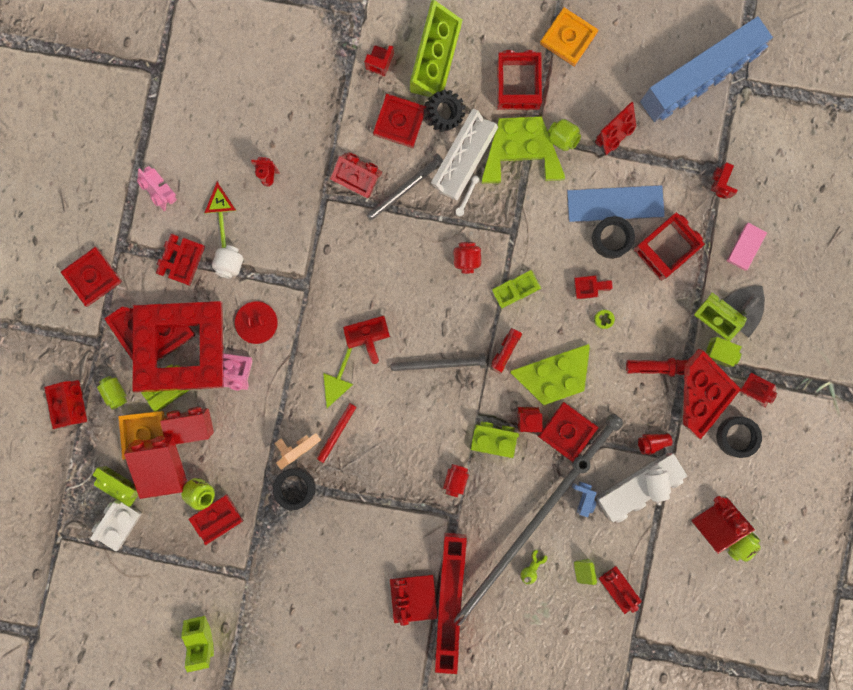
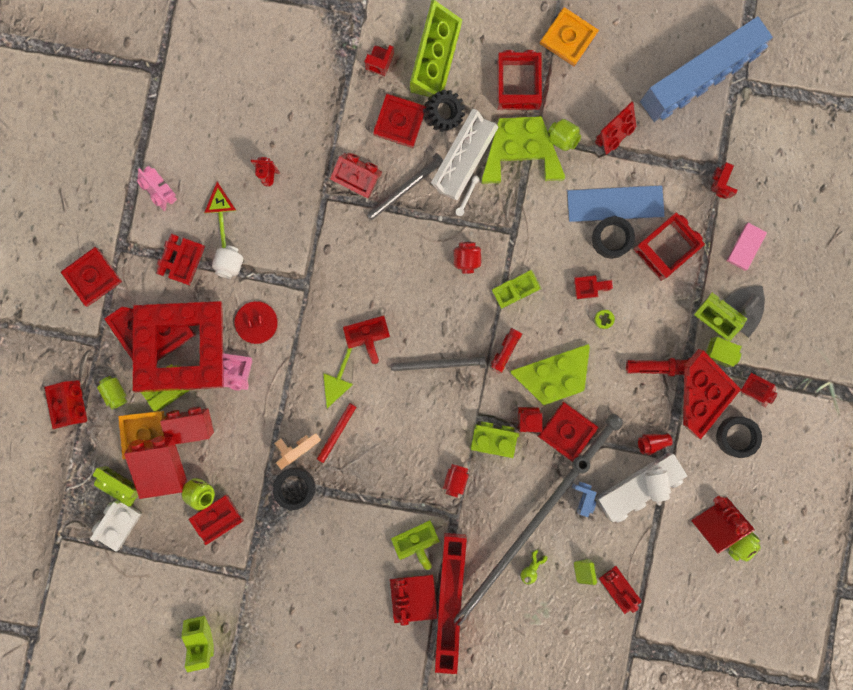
(416, 541): none -> lime plate

